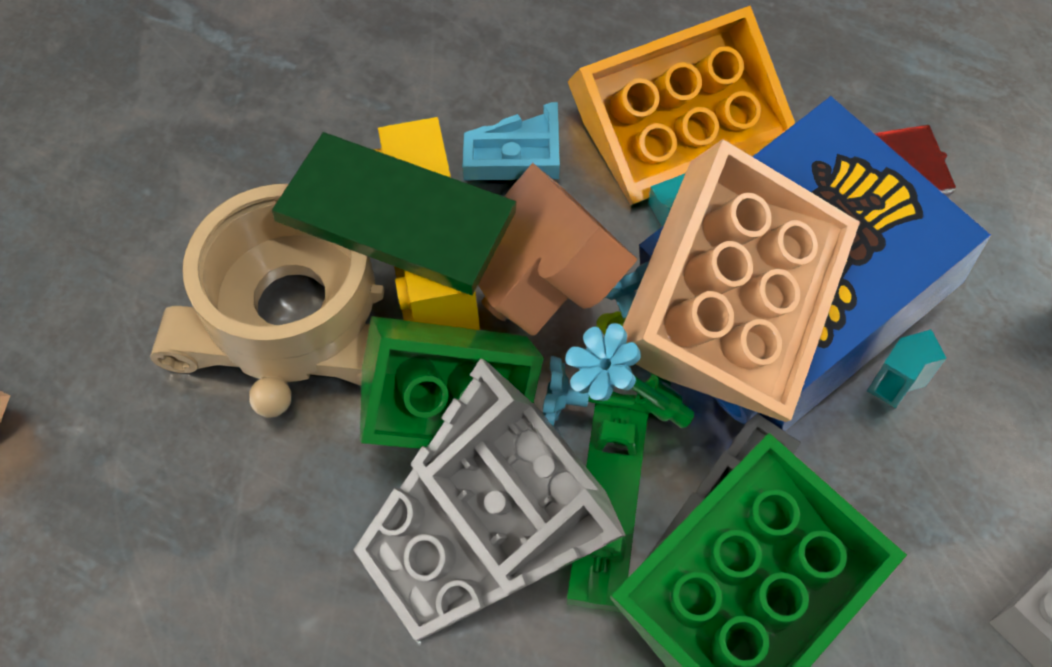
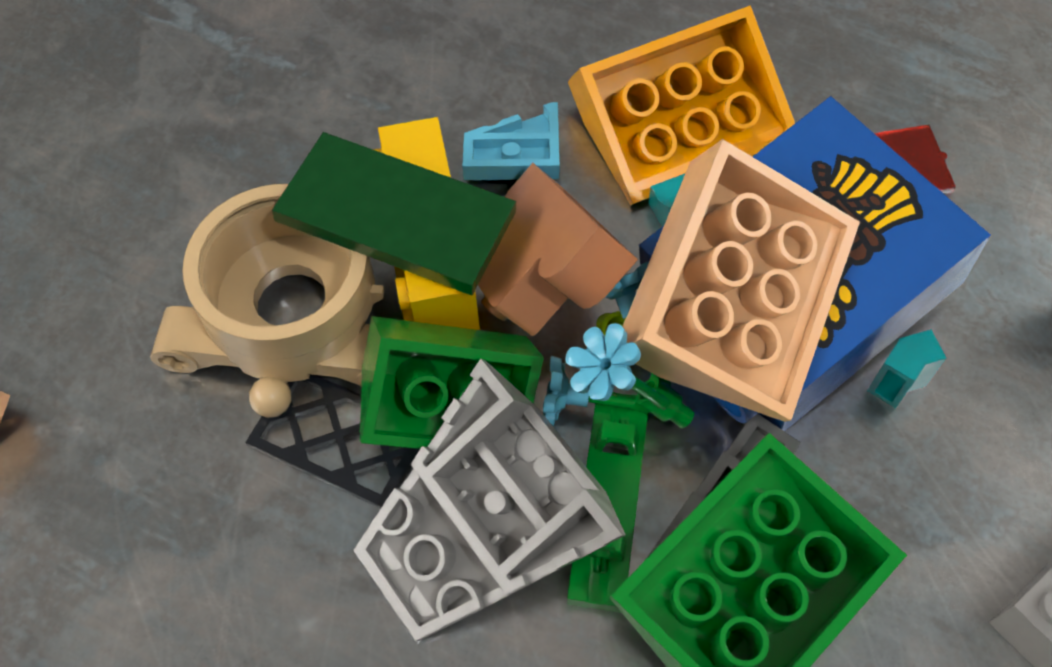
(344, 477): none -> black window

